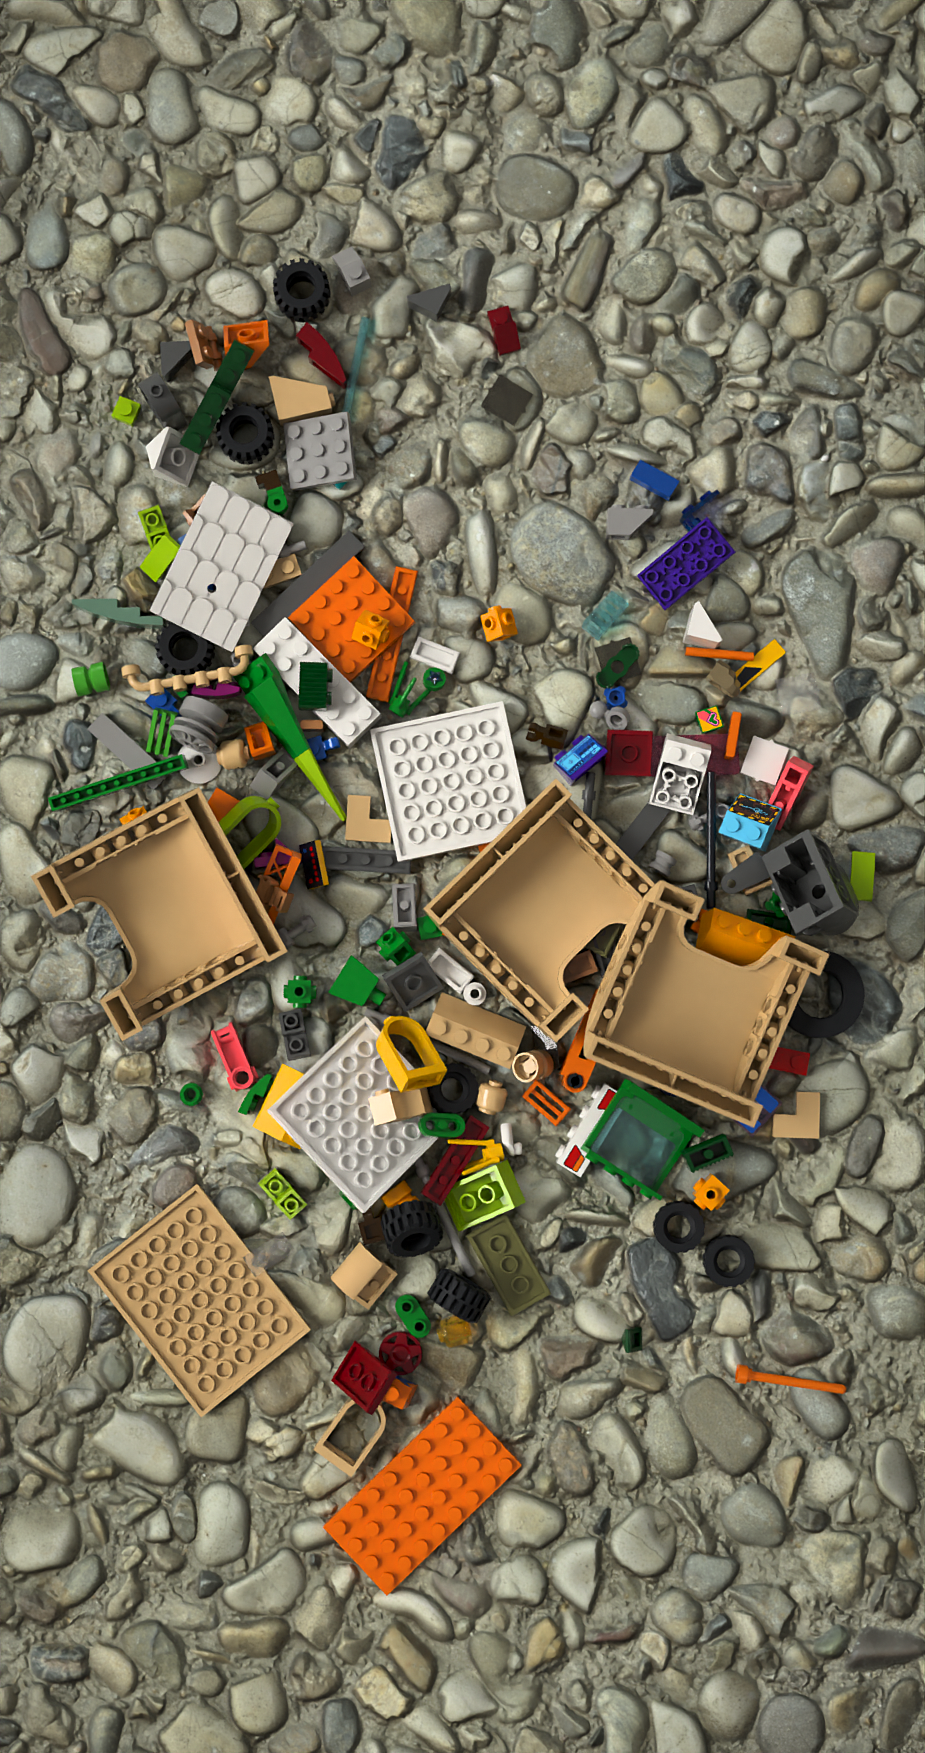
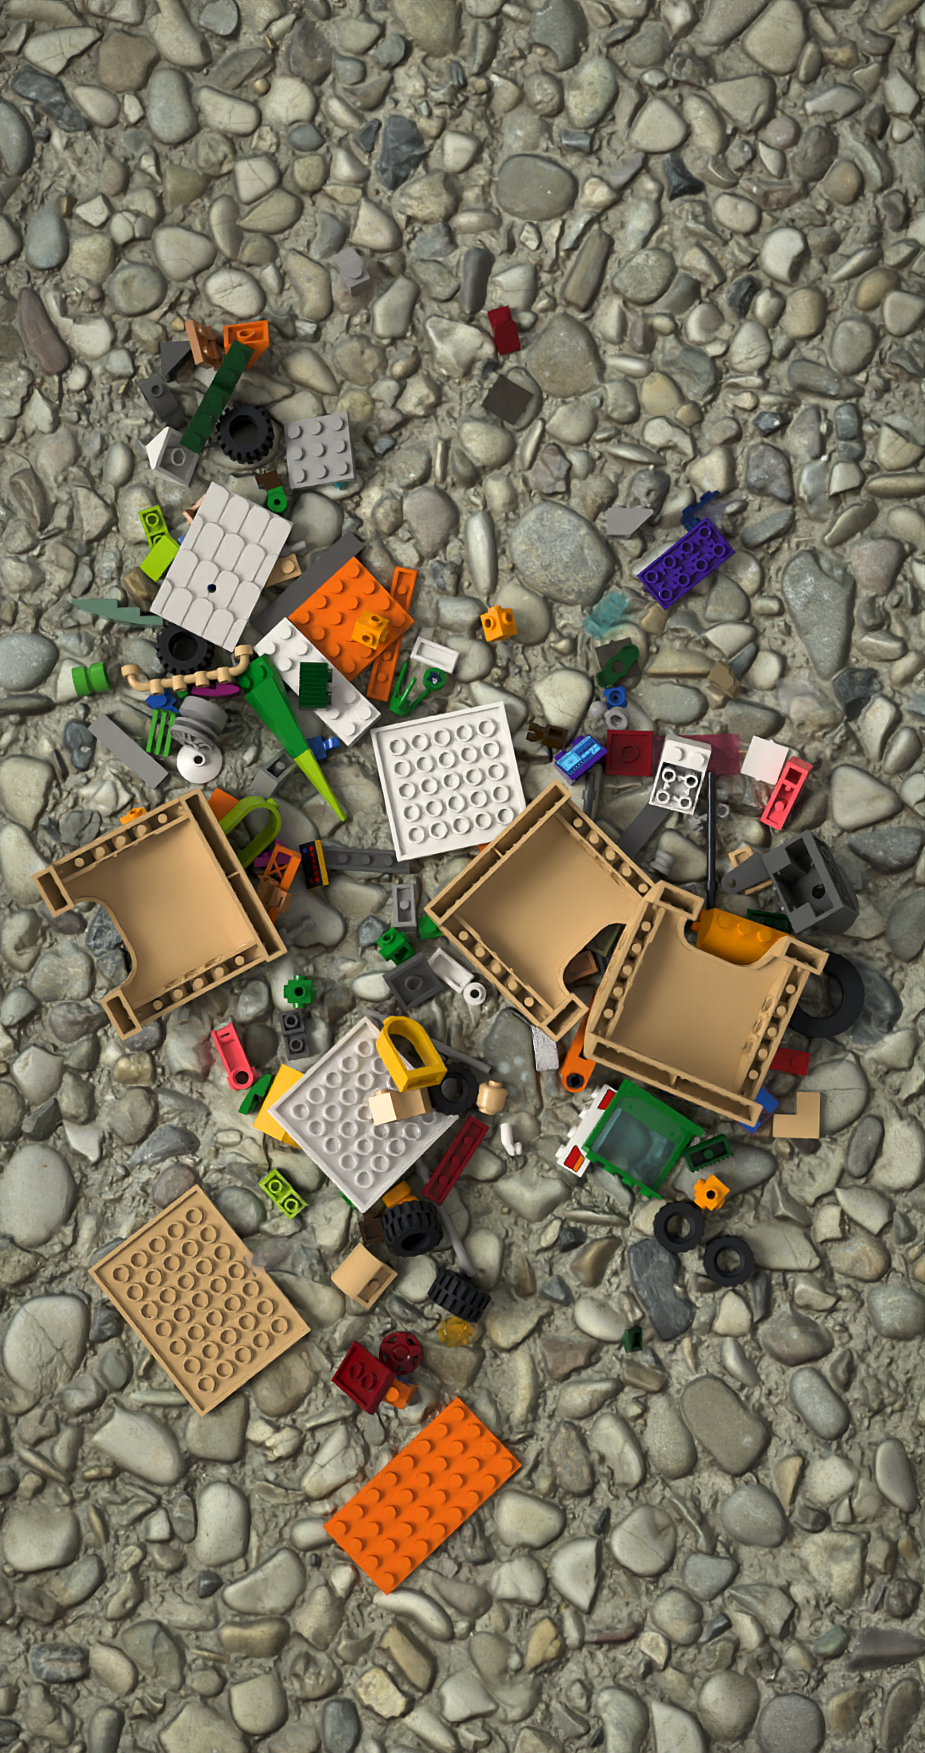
(118, 783): green piece -> none
(126, 411): lime plate -> none
(184, 1094): green plate -> none
(233, 754): tan head -> none
(259, 741): orange slope -> none
(296, 273): black tyre -> none
(300, 399): tan slope -> none
(312, 725): medium nougat tile -> none
(321, 354): dark red slope -> none
(338, 1457): tan window -> none
(355, 367): clear light blue piece -> none
(357, 984): green torso -> none
(360, 826): tan tile -> none
(412, 1316): green plate -> none
(431, 301): dark grey slope -> none
(440, 1125): green plate -> none
(475, 1030): tan slope -> none
(484, 1196): lime slope -> none
(491, 1154): yellow plant -> none
(508, 1264): olive tile -> none
(531, 1089): orange tile -> none
(532, 1065): tan wheel -> none
(654, 480): blue slope -> none
(701, 630): white slope -> none
(709, 719): tile -> none
(718, 653): orange bar -> none
(732, 735): orange tile -> none
(745, 1374): orange piece -> none
(750, 822): medium azure slope -> none
(760, 663): yellow sticker -> none
(771, 905): green plate -> none
(862, 874): lime slope -> none

